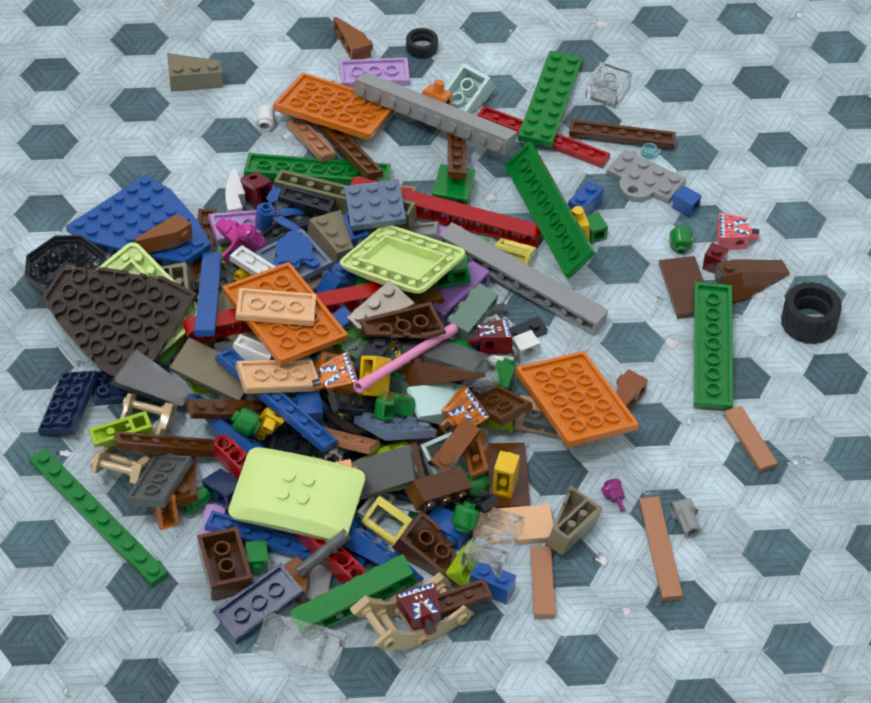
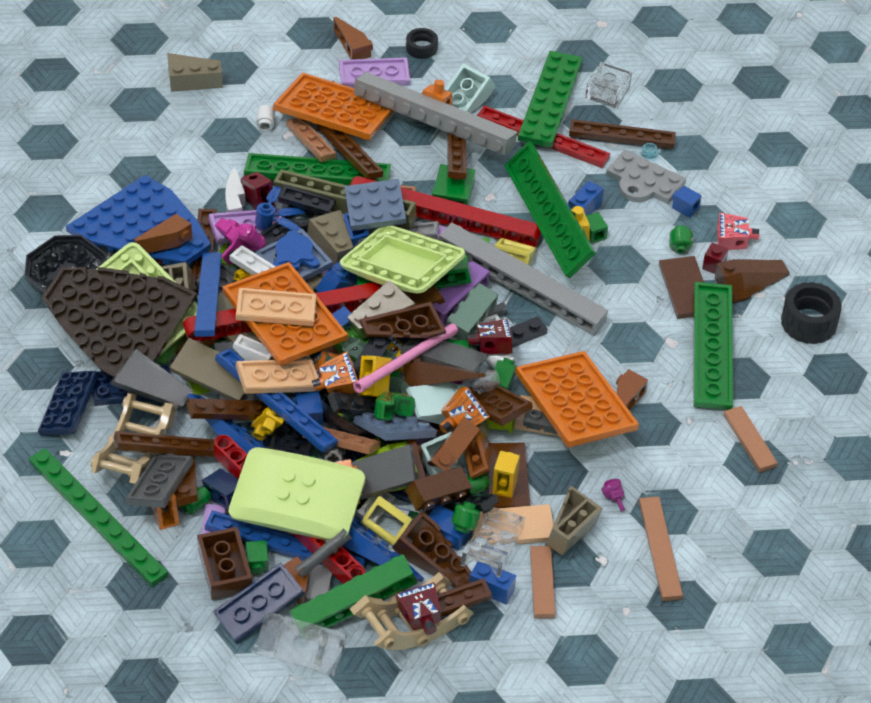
(103, 434): lime slope -> none
(245, 422): green head -> none
(459, 573): lime slope -> none
(525, 346): white brick -> none
(684, 513): light grey piece -> none

